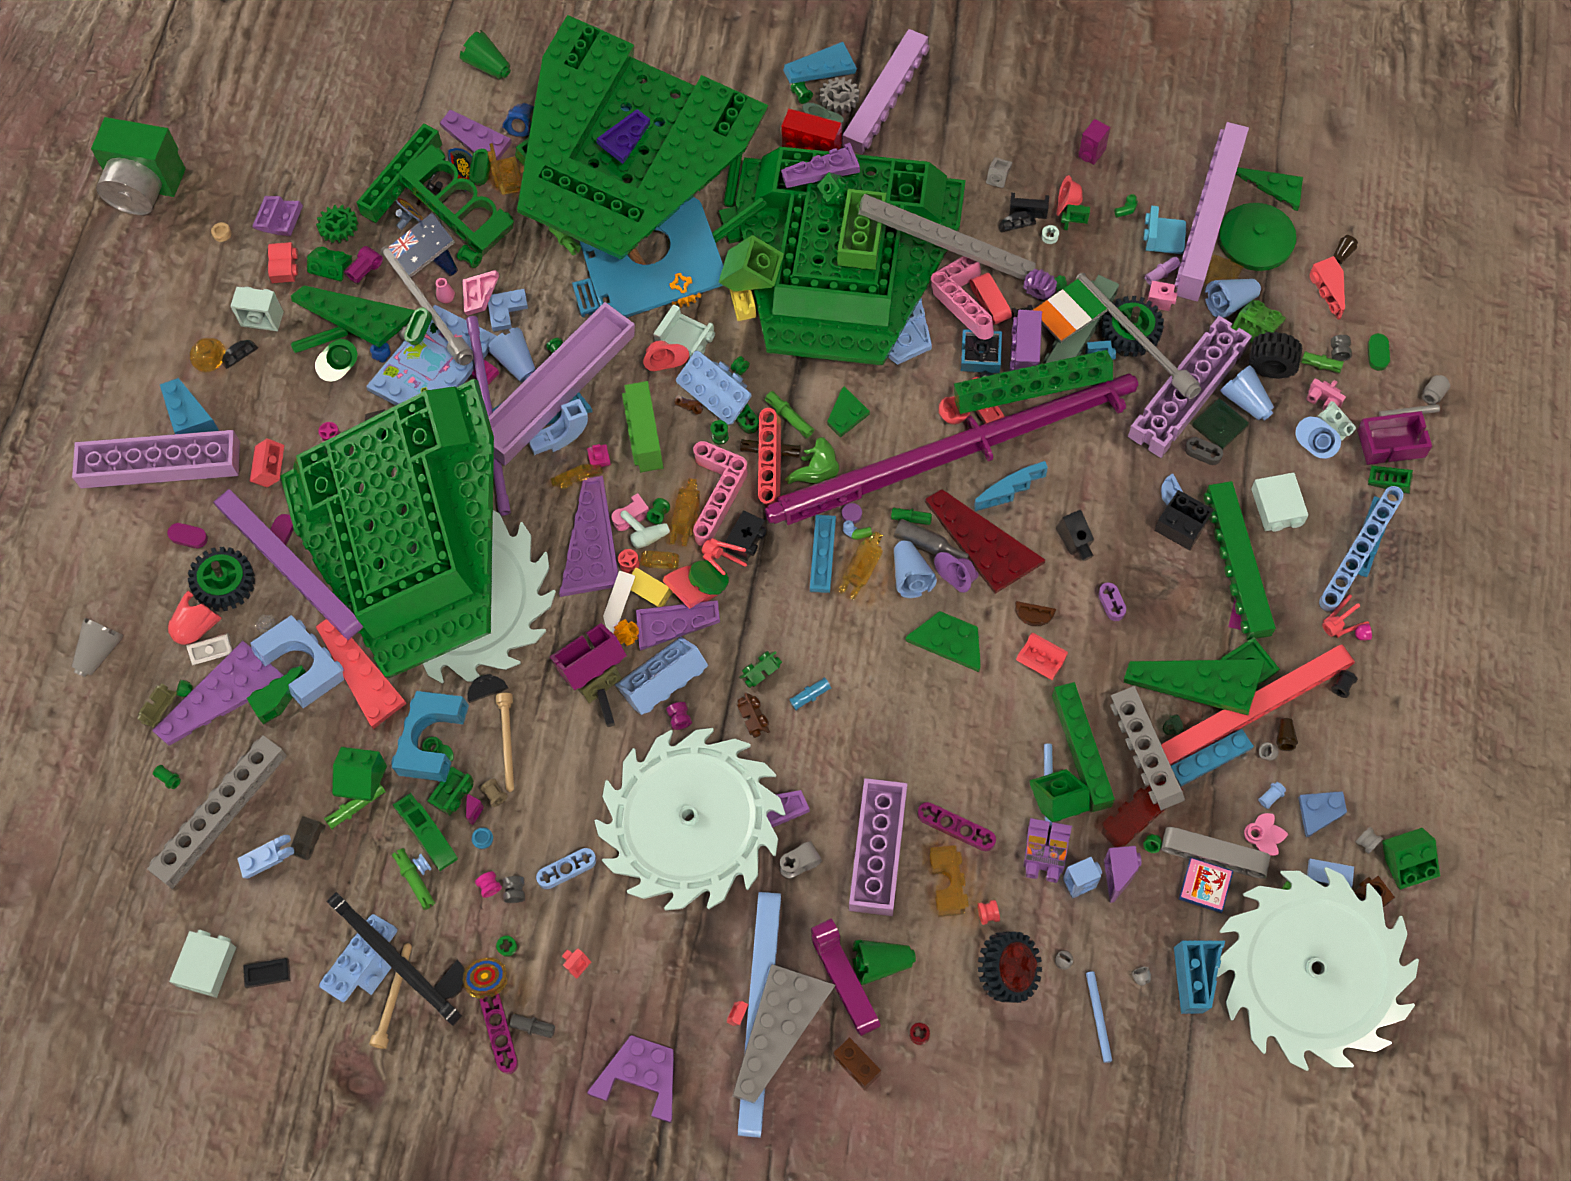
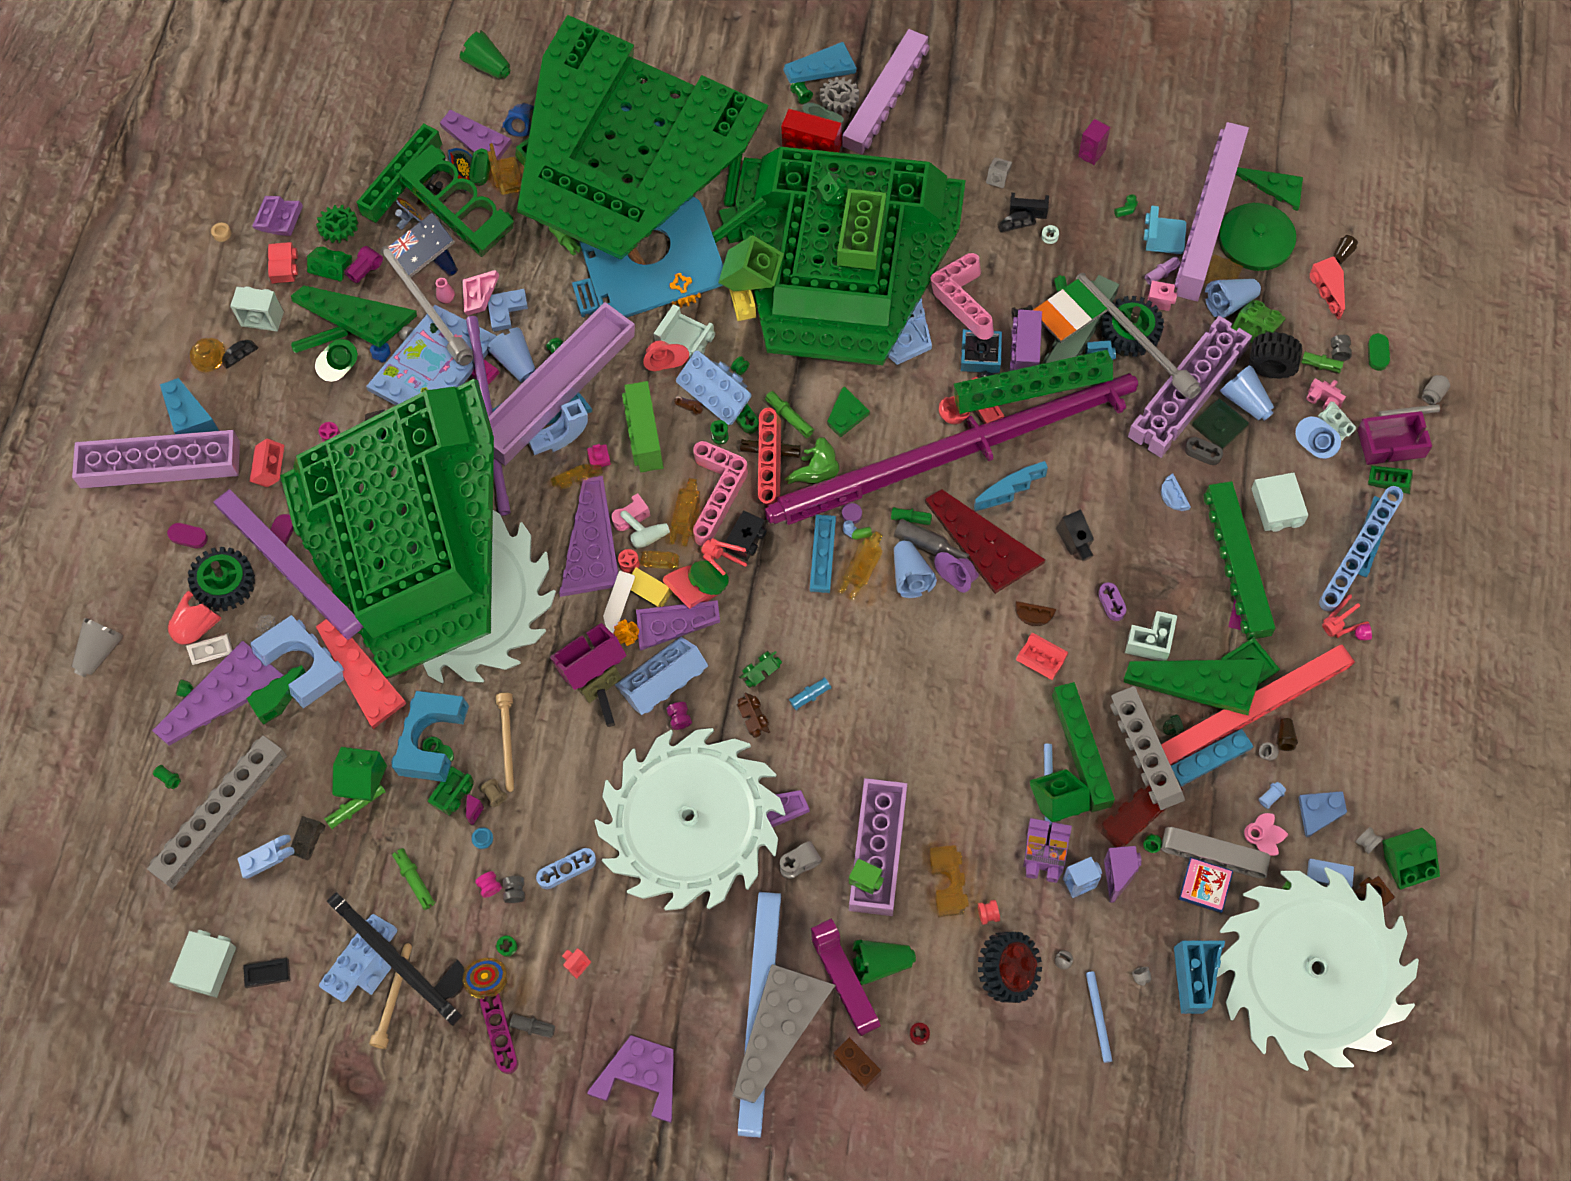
(136, 164): piece -> none
(152, 713): olive hinge -> none
(418, 326): green tile -> none
(421, 864): light blue bush -> none
(425, 831): green slope -> none
(469, 256): green bush -> none
(485, 686): black tile -> none
(624, 136): dark purple wing -> none
(657, 511): green bush -> none
(737, 1013): coral tile -> none
(839, 162): medium lavender wing -> none
(866, 877): none -> bright green brick
(945, 237): light grey plate -> none
(949, 639): green wing -> none
(958, 823): magenta beam -> none
(990, 298): coral beam -> none
(1040, 284): medium lavender gear -> none
(1069, 193): coral piece -> none
(1076, 214): green bracket -> none
(1153, 642): none -> light aqua brick
(1183, 520): black slope -> none
(1344, 683): black bush -> none

